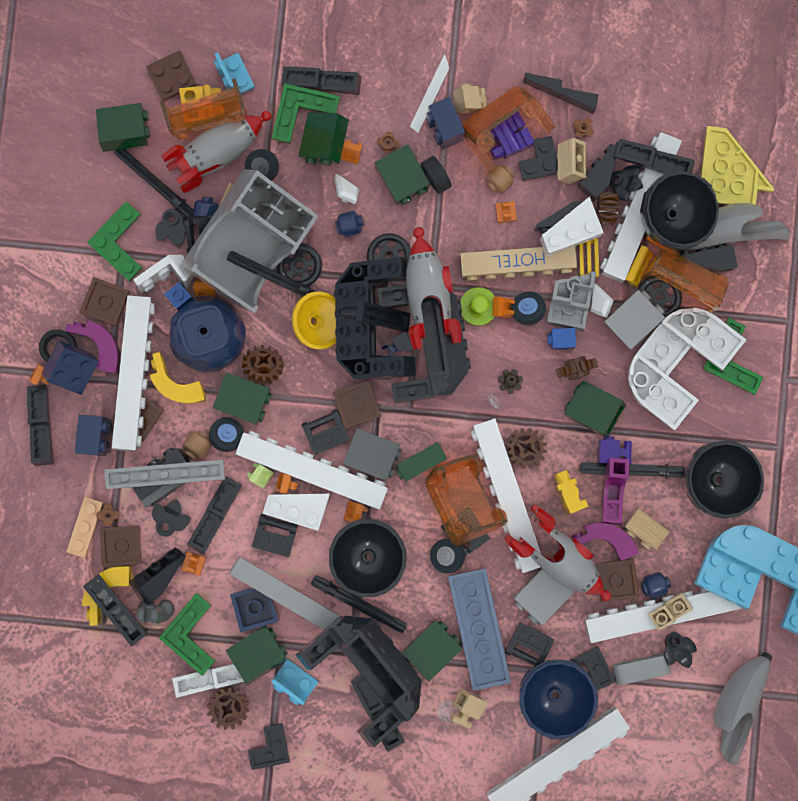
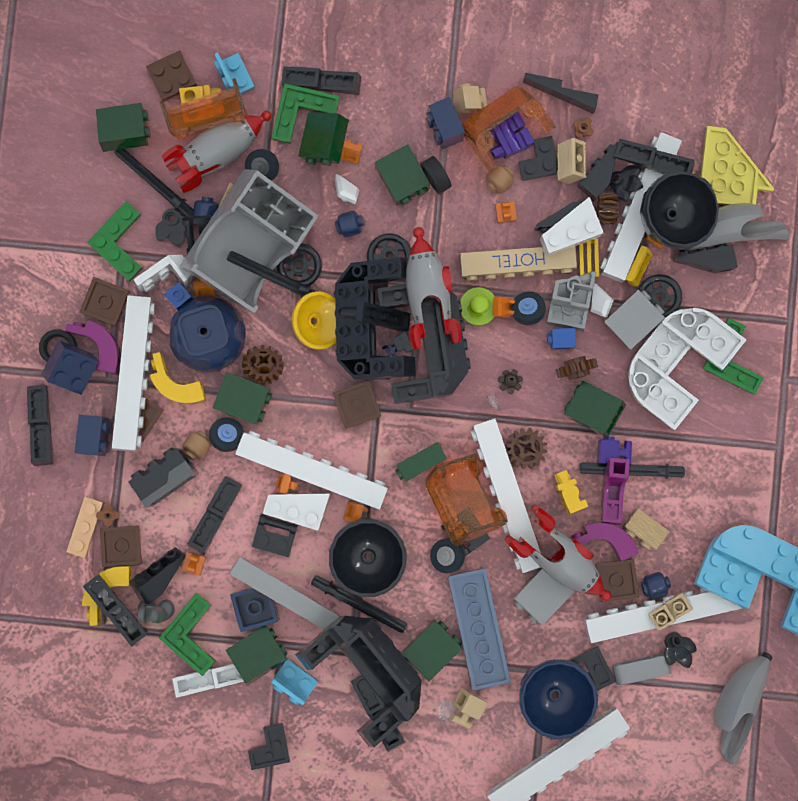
(36, 375): orange tile -> none
(164, 474): light grey plate -> none
(172, 516): black plate -> none
(220, 704): reddish brown gear -> none
(260, 475): yellowish green tile -> none
(328, 438): black plate -> none
(372, 454): dark grey brick -> none
(388, 137): dark orange plate -> none
(430, 94): white sticker -> none
(531, 639): black plate -> none
(688, 277): clear orange windscreen -> none
(740, 479): black rock -> none

